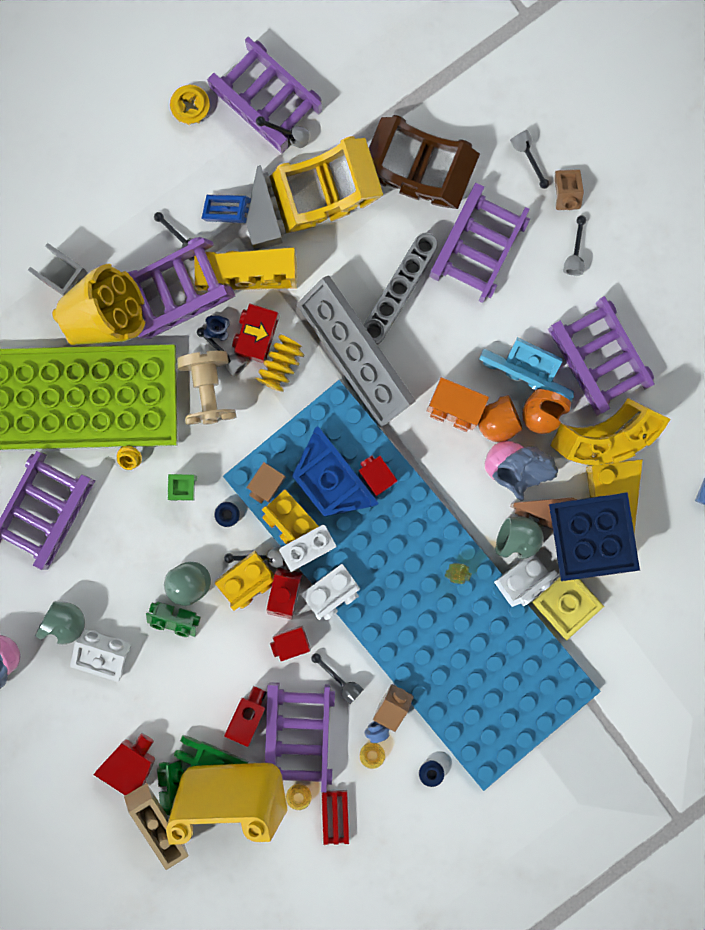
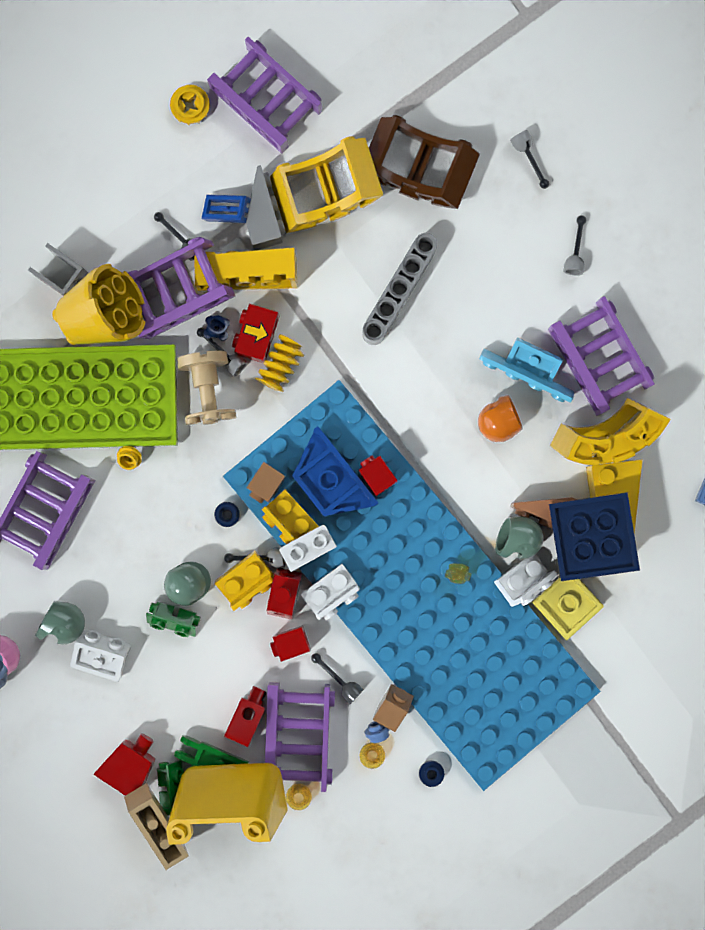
(181, 487): bright green panel -> none
(297, 135): hinge -> none
(335, 839): red tile -> none
(355, 351): light grey plate -> none
(457, 405): orange brick -> none
(465, 223): medium lavender fence -> none
(519, 466): sand blue hair -> none
(541, 413): orange helmet -> none
(568, 189): medium nougat bracket -> none

